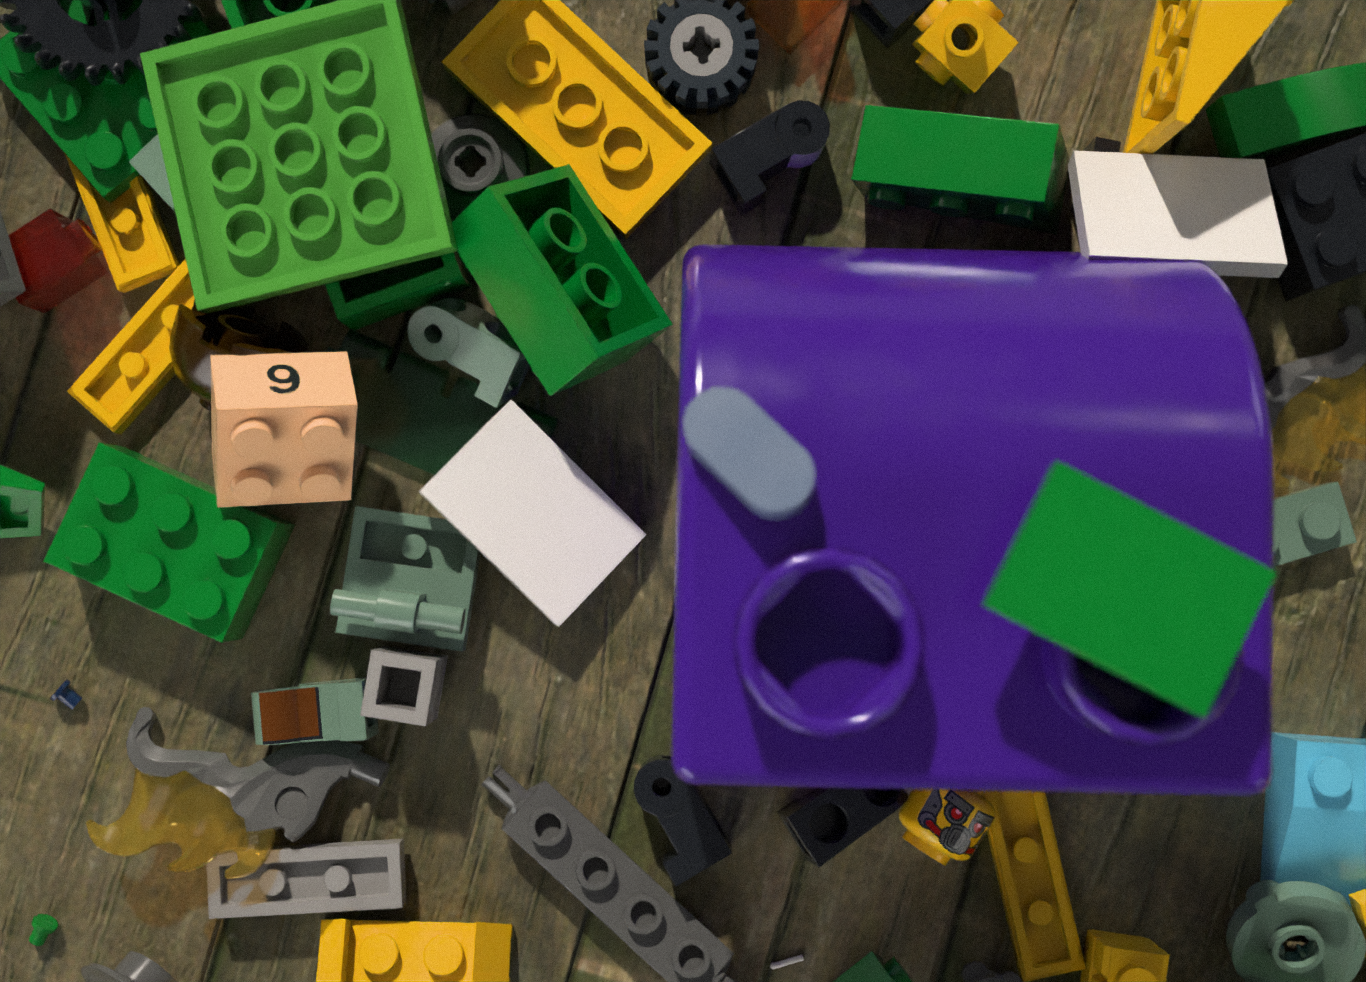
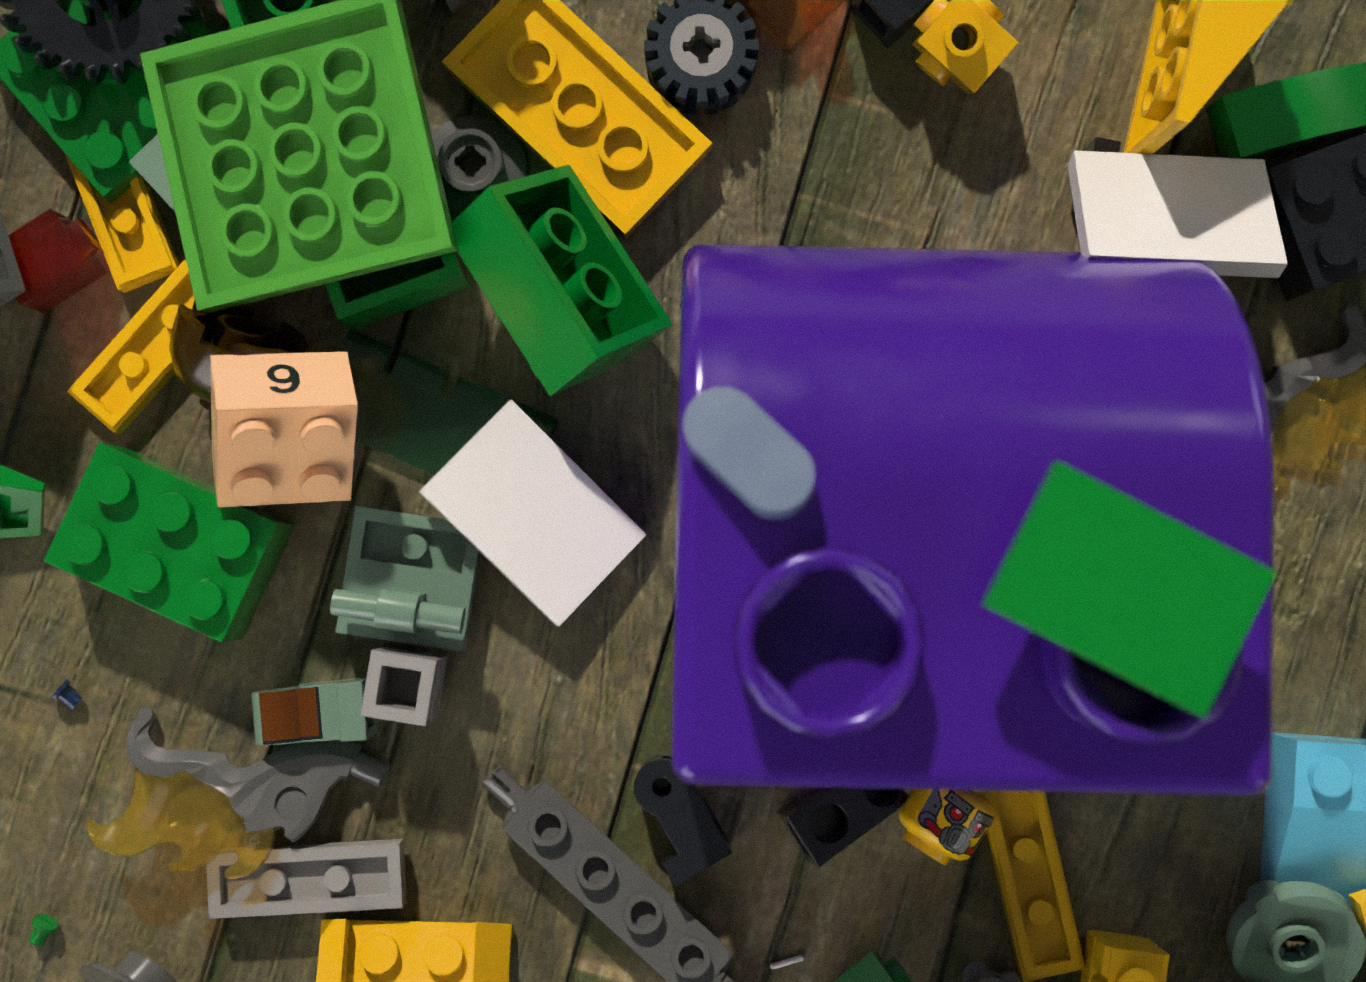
(471, 342): sand green leg -> none
(759, 152): black leg -> none
(963, 166): green wedge -> none
(1310, 523): sand green plate -> none

